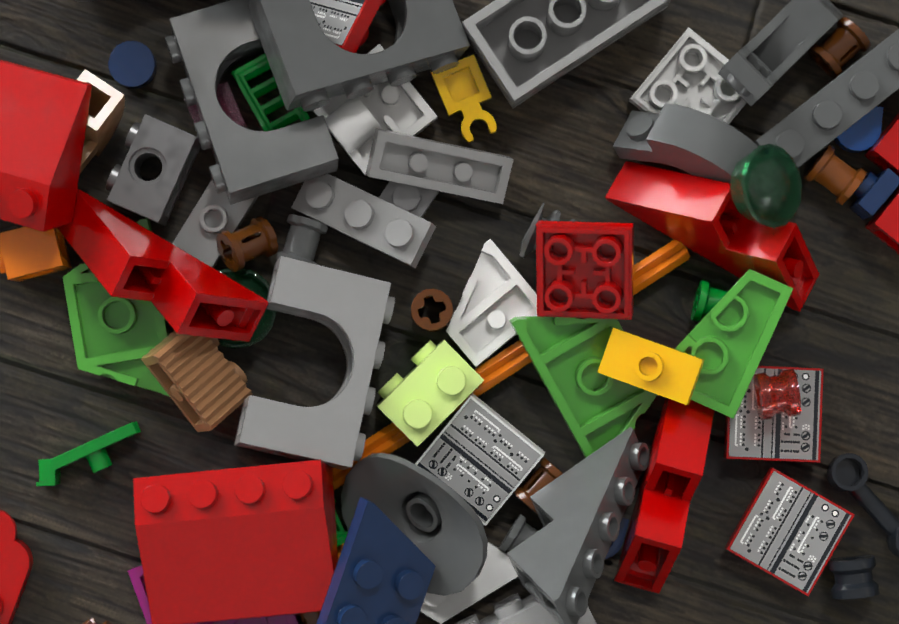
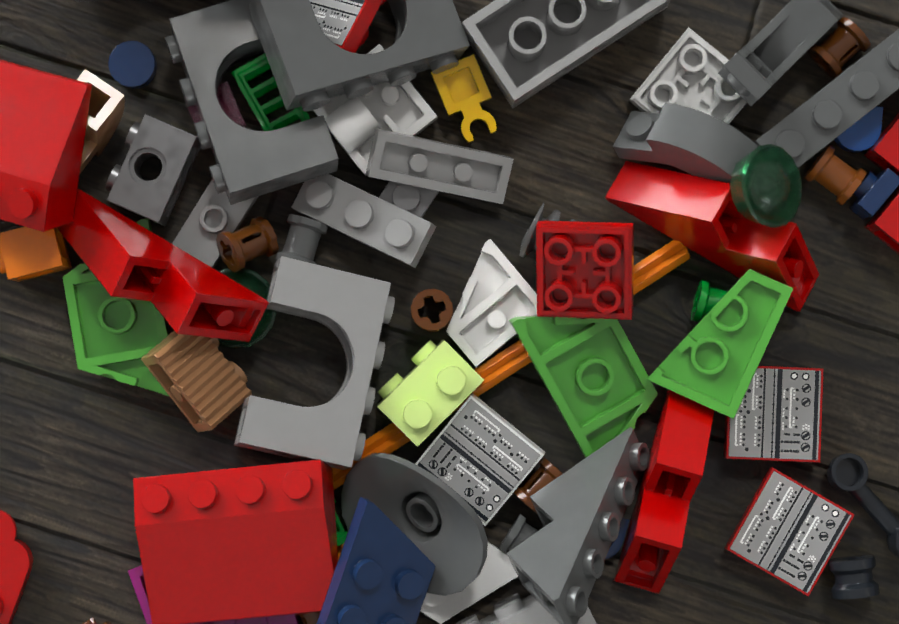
(93, 450): green piece -> none
(651, 366): yellow plate -> none
(777, 394): clear red wheel -> none

